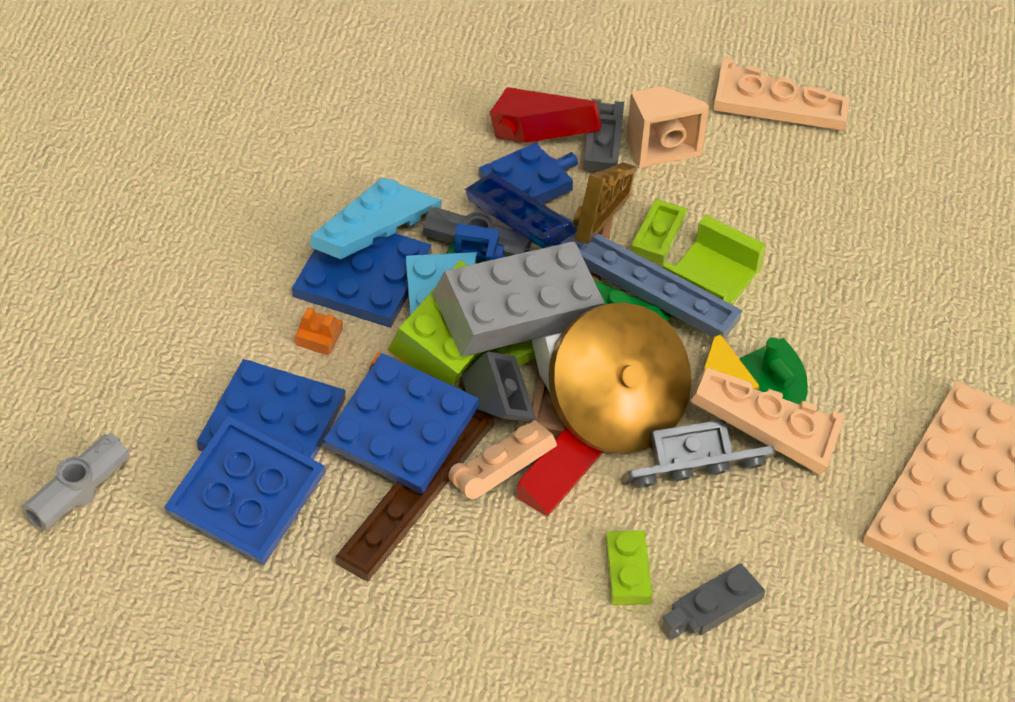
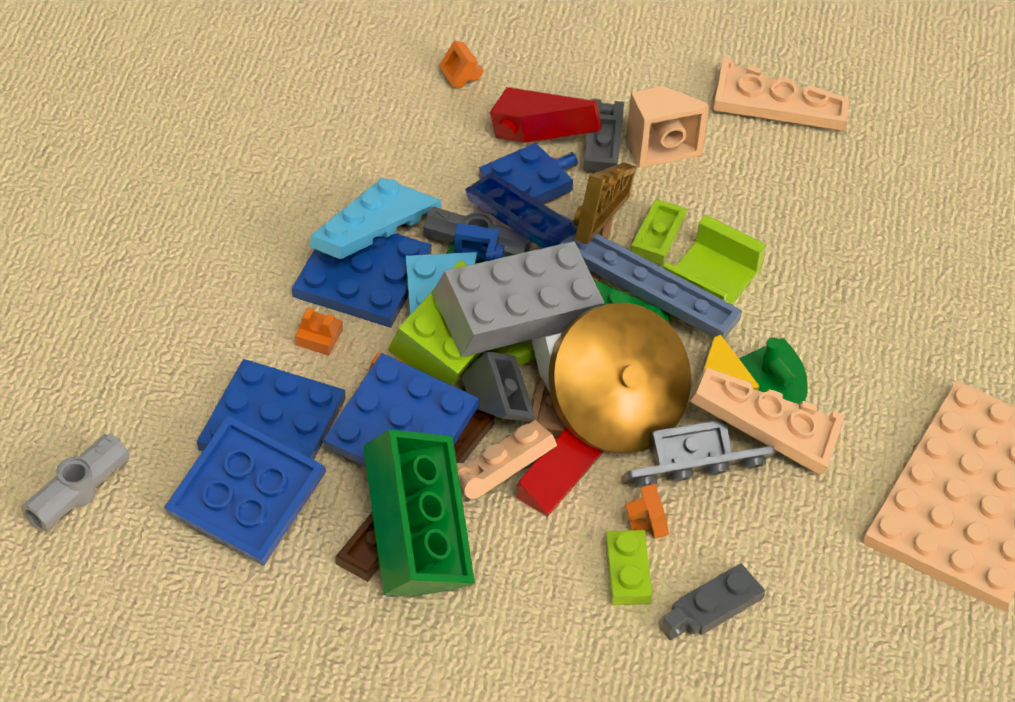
(418, 513): none -> green slope
(460, 65): none -> orange tile
(648, 512): none -> orange tile

